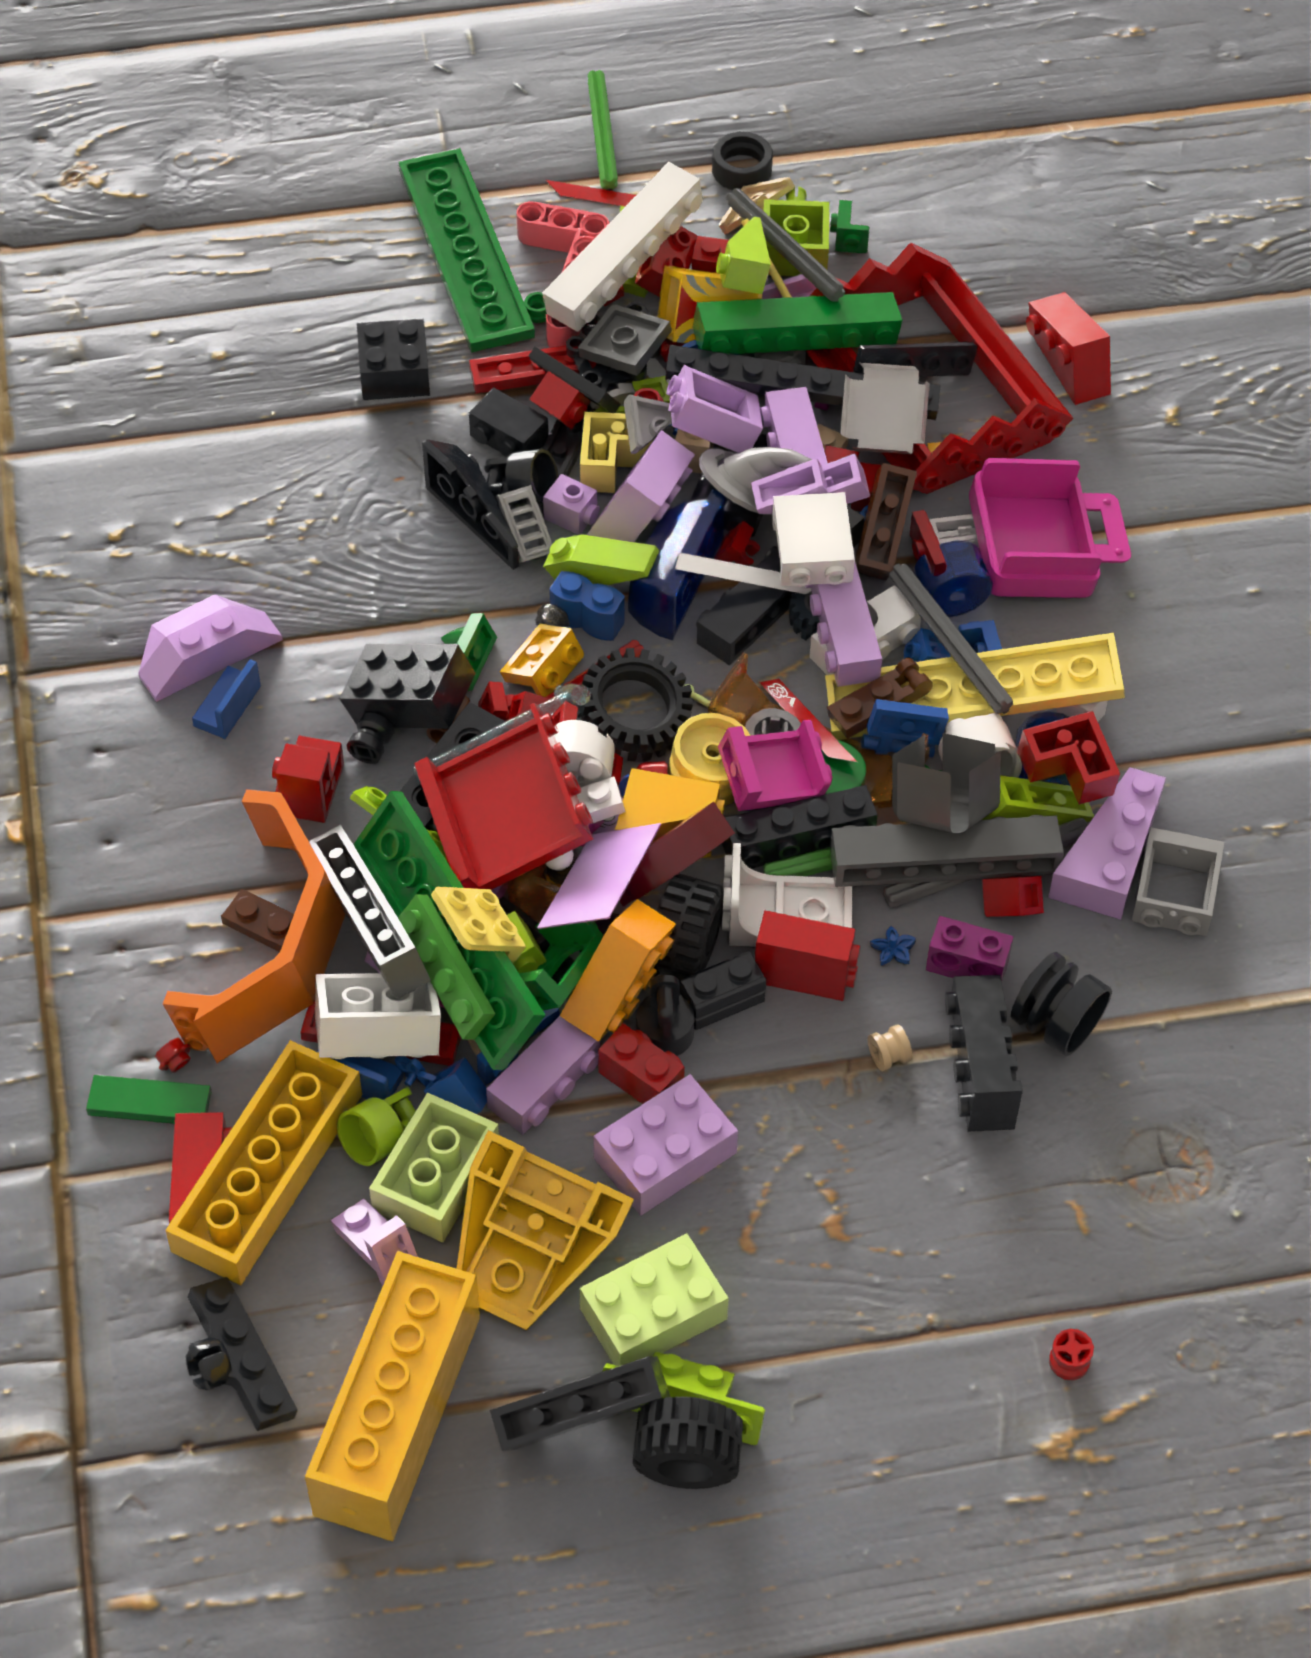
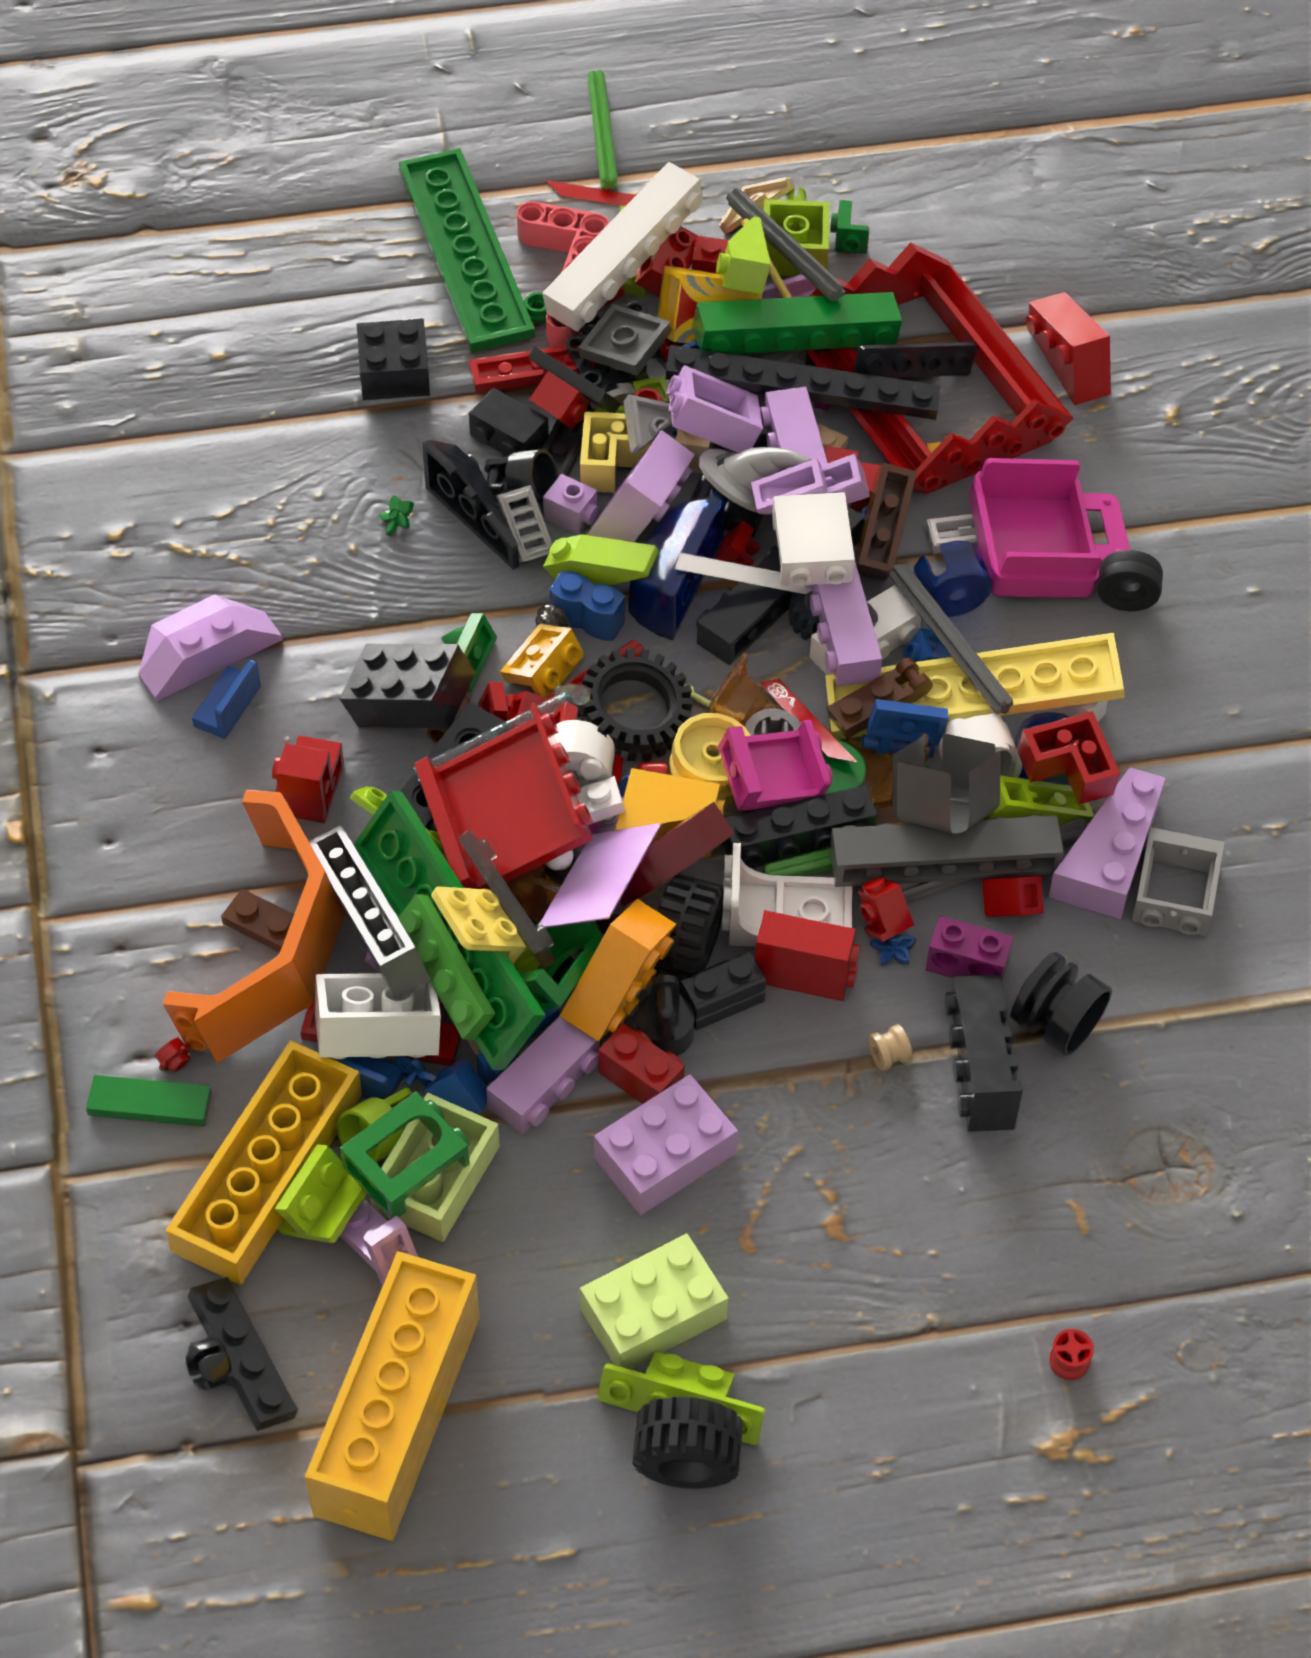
(194, 1145): red slope -> none
(319, 1198): none -> lime bracket
(371, 736): black wheel -> none
(391, 1193): none -> green panel
(397, 514): none -> green plant
(531, 1229): yellow wedge -> none
(536, 938): none -> clear smoke plate
(579, 1403): black brick -> none
(741, 144): black tyre -> none
(884, 909): none -> red brick
(885, 409): white piece -> none
(926, 542): red plate -> none
(981, 635): blue bracket -> none
(1130, 580): none -> black tyre

